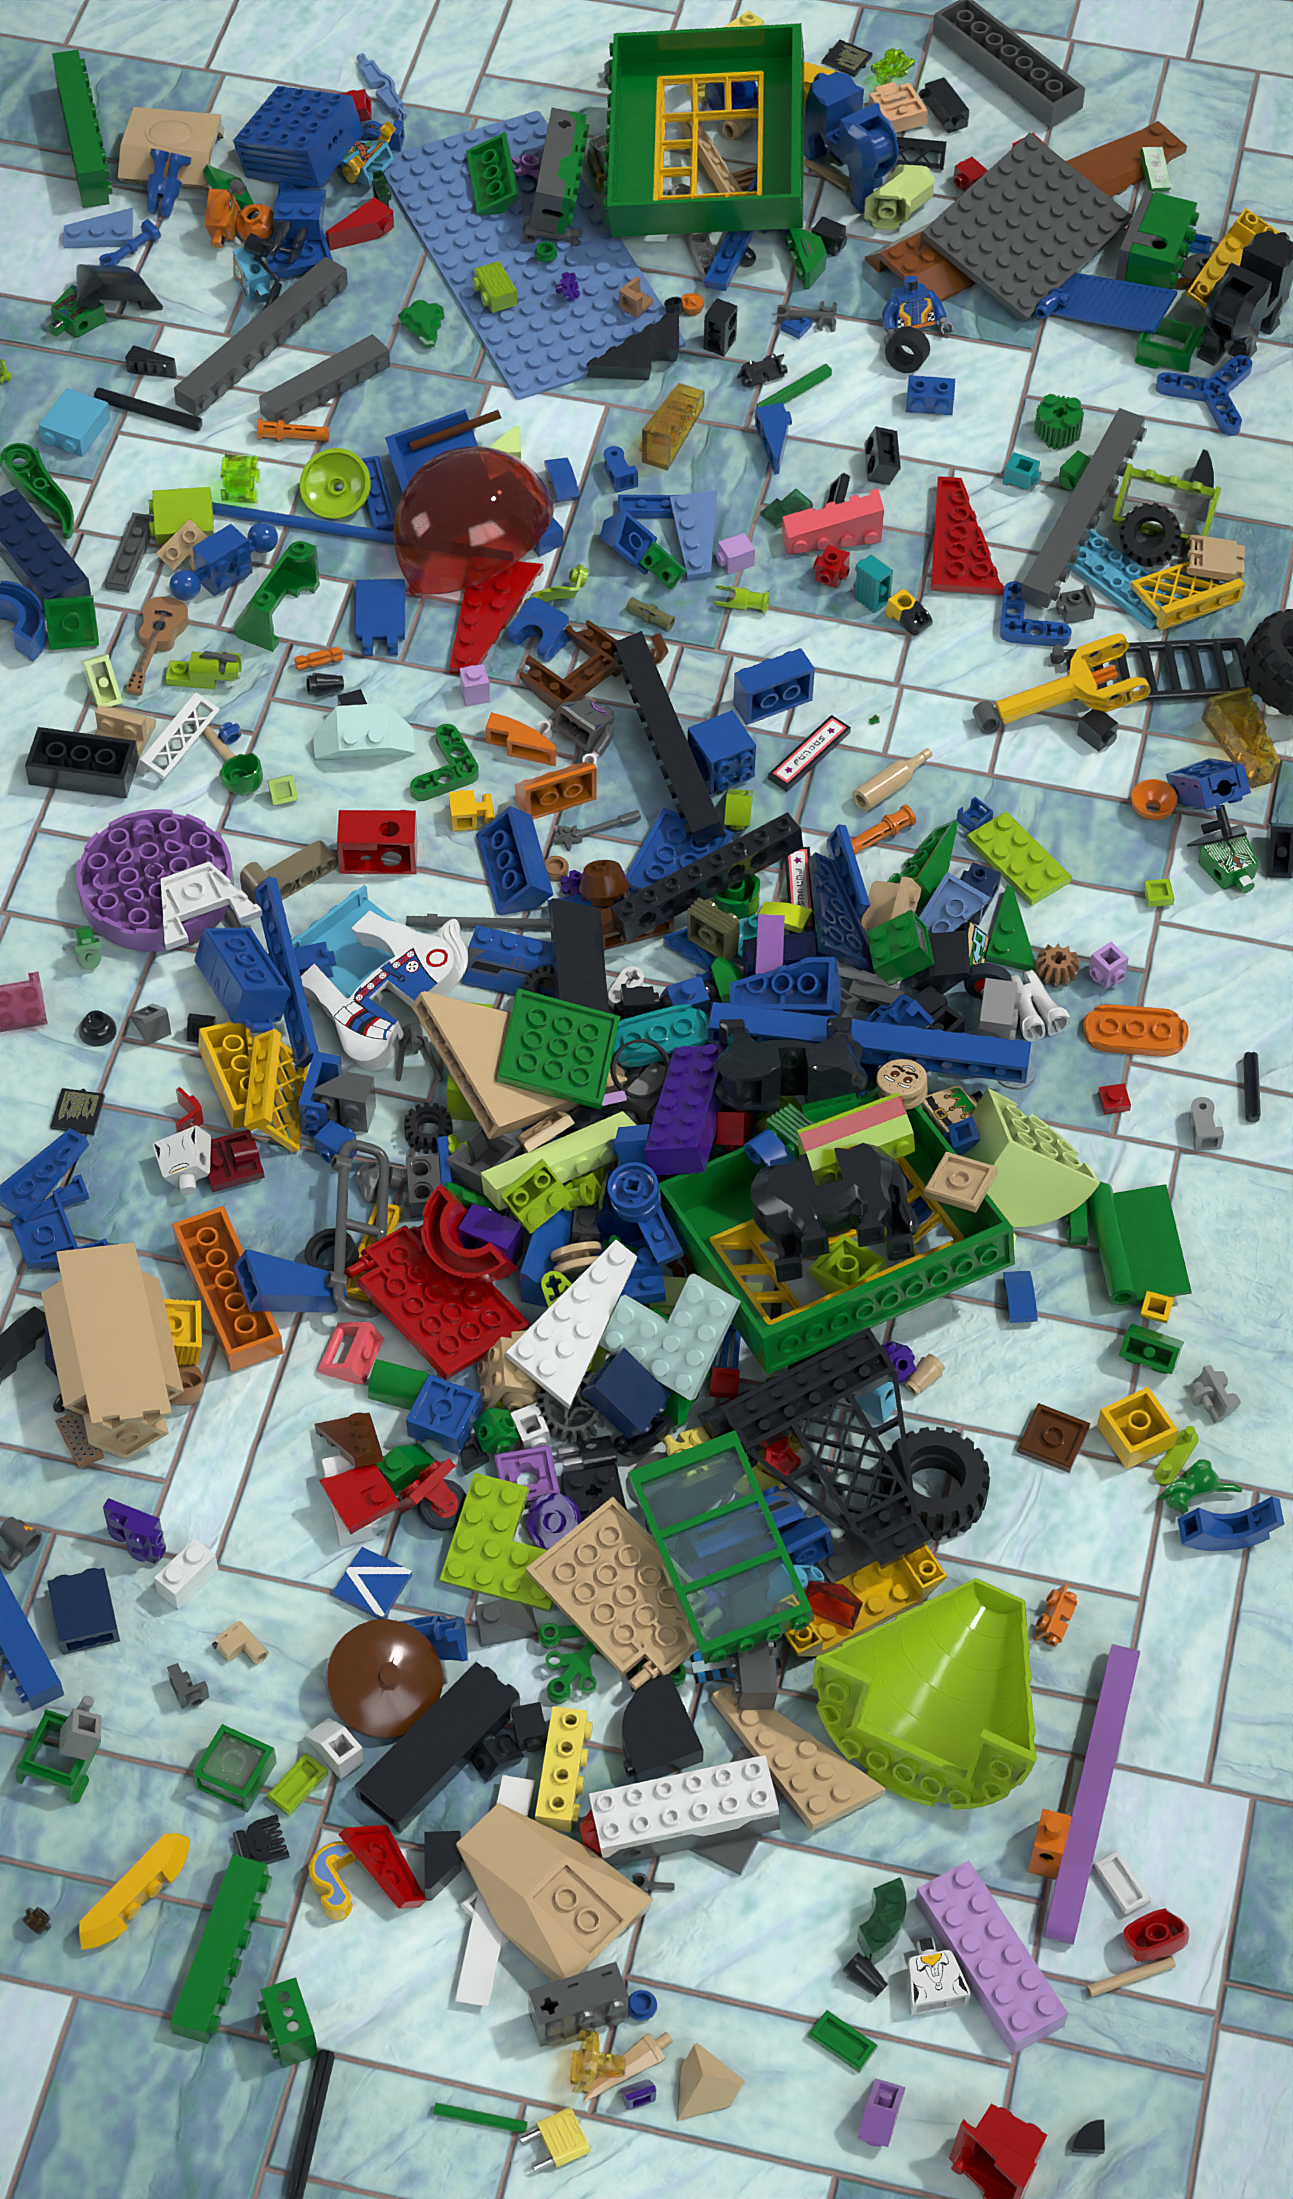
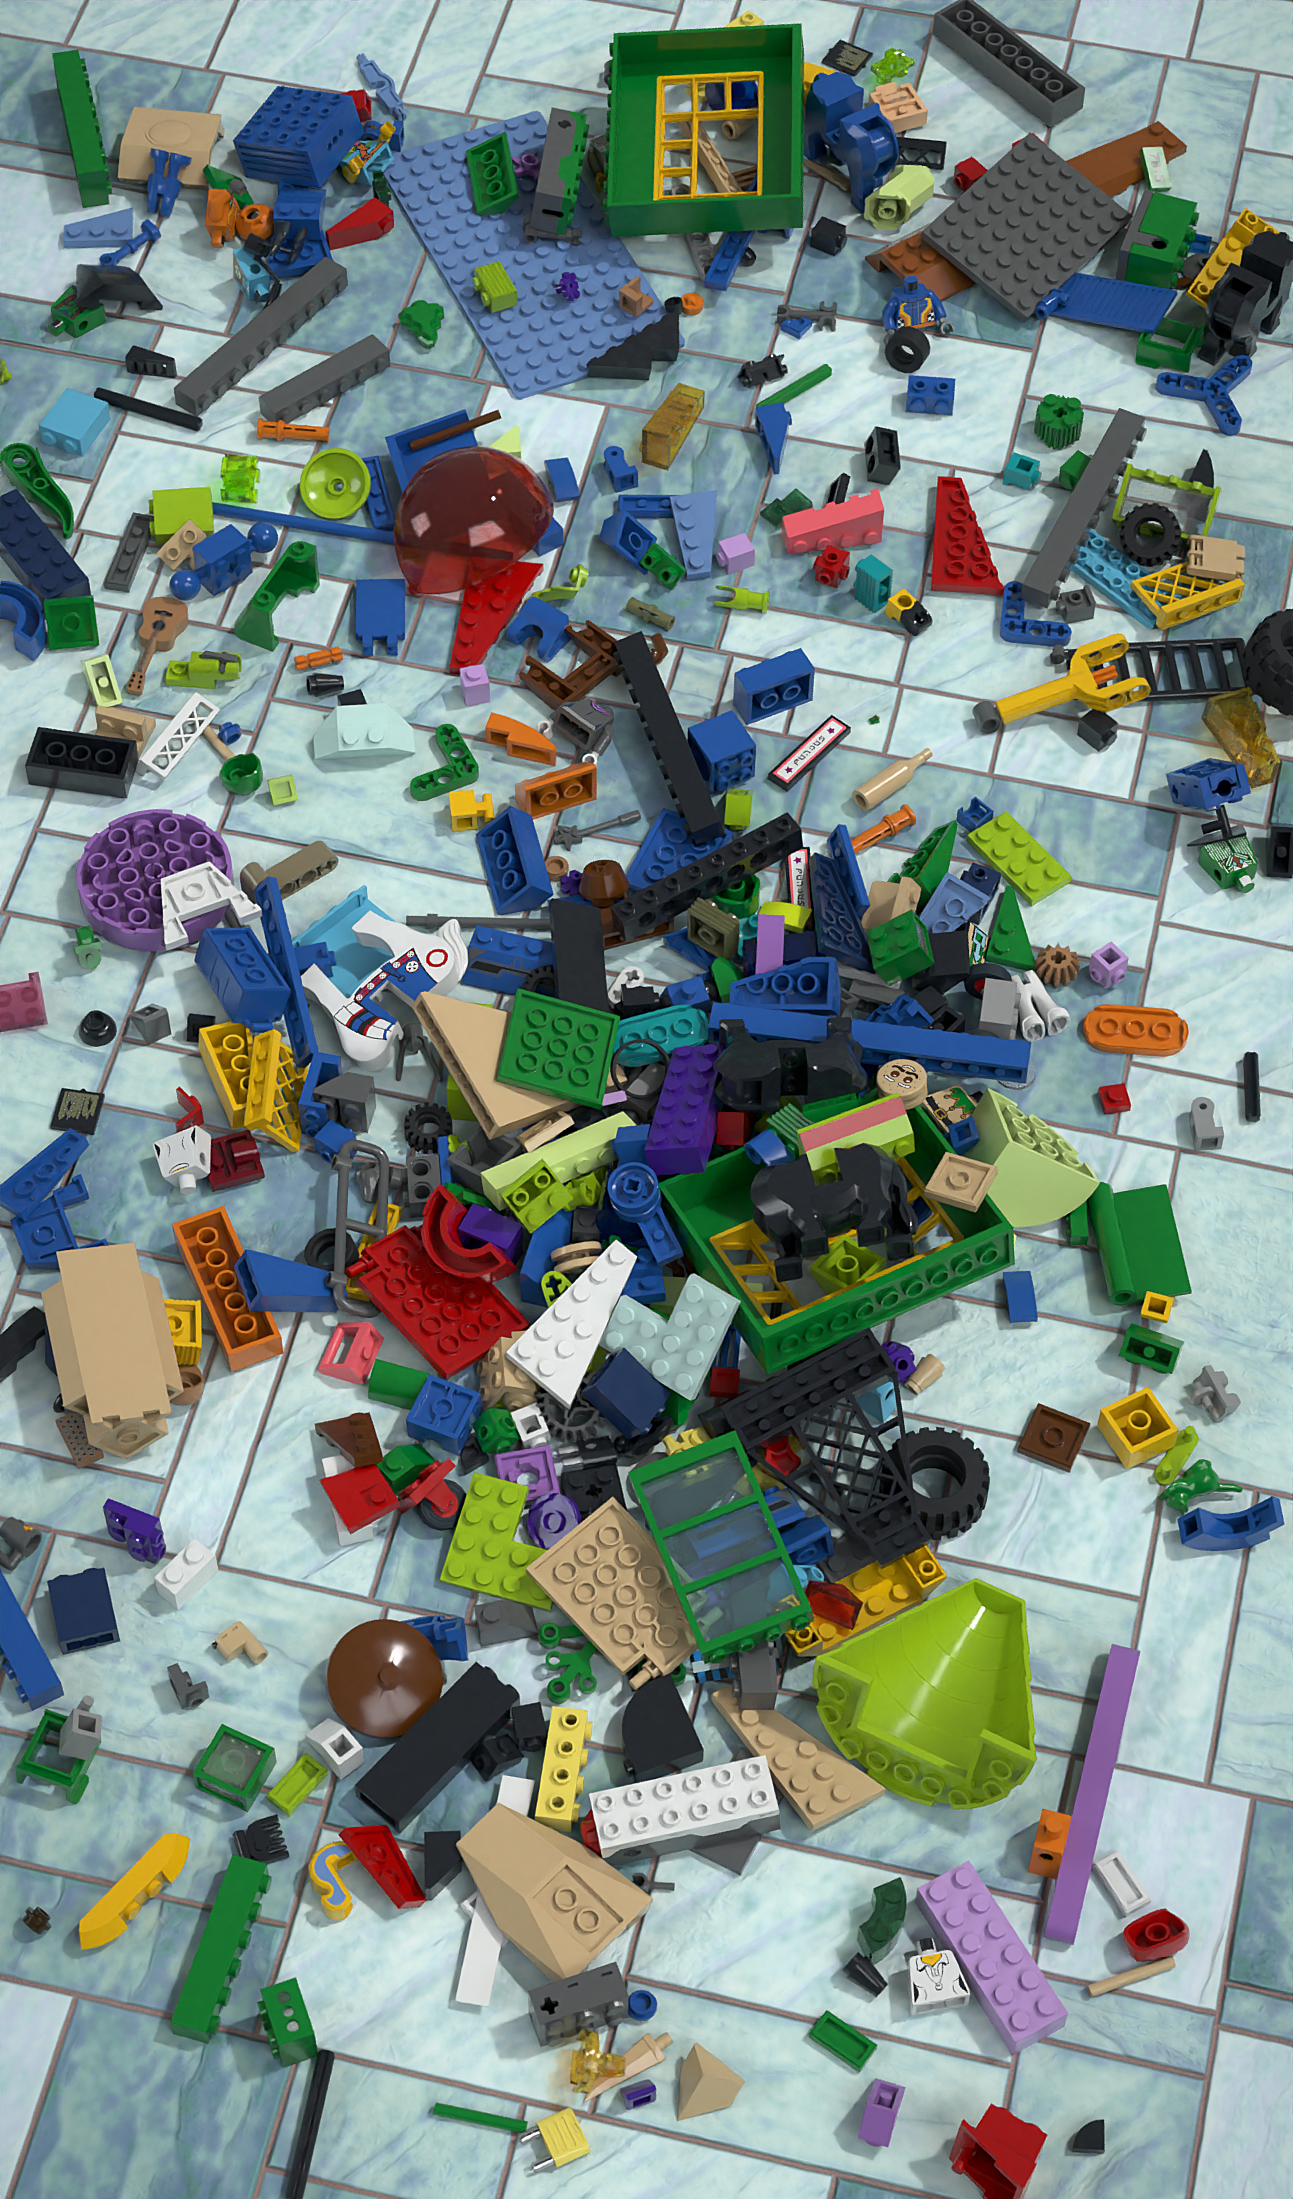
(372, 1583): blue tile -> none
(373, 835): red piece -> none
(545, 252): green plate -> none
(720, 327): black brick -> none
(807, 254): green slope -> none
(945, 104): black brick -> none
(1059, 1605): orange hinge -> none
(1154, 792): orange piece -> none
(1158, 892): lime plate -> none

